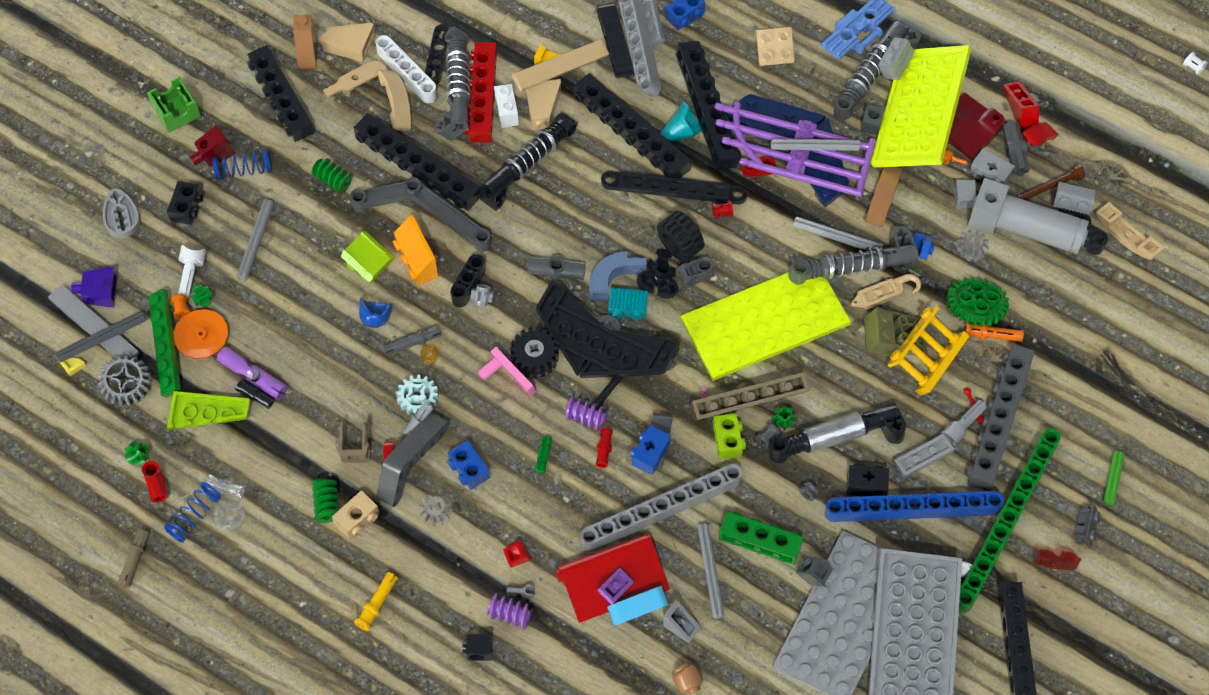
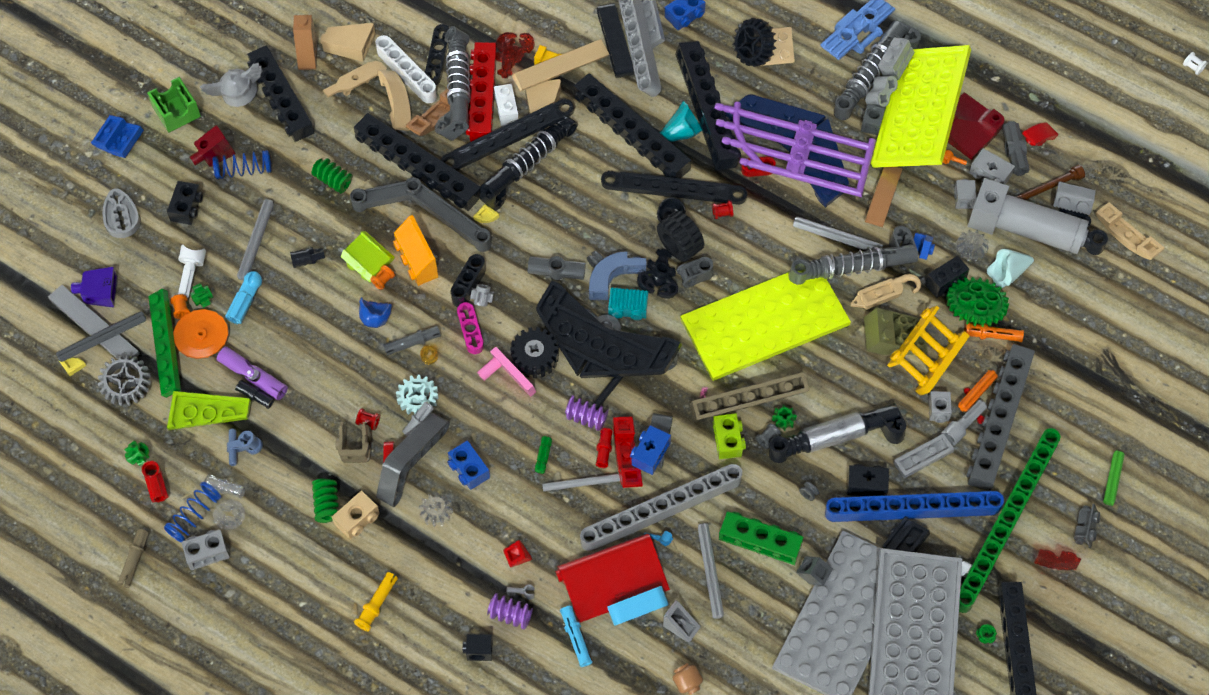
(117, 136): none -> blue slope
(206, 554): none -> light grey brick
(236, 86): none -> light grey helmet
(244, 297): none -> medium azure piece
(245, 442): none -> sand blue piece
(306, 256): none -> black hinge
(371, 419): none -> red bush
(382, 277): none -> orange bush
(426, 123): none -> medium nougat slope
(471, 321): none -> dark pink beam
(486, 215): none -> light yellow tile
(509, 134): none -> black plate
(511, 53): none -> clear red animal
(576, 637): none -> medium azure pin
(581, 482): none -> light grey bar
(594, 259): none -> dark grey bush
(615, 586): medium lavender slope -> none
(624, 443): none -> red slope
(665, 539): none -> dark azure hand
(669, 206): none -> black hair
(754, 42): none -> black gear
(815, 144): light grey axle -> none
(881, 91): none -> light grey axle
(907, 536): none -> black plate
(941, 399): none -> light grey brick
(944, 276): none -> black brick
(977, 391): none -> orange axle
(986, 628): none -> green plate
(1008, 267): none -> light aqua hat
(1022, 104): red slope -> none

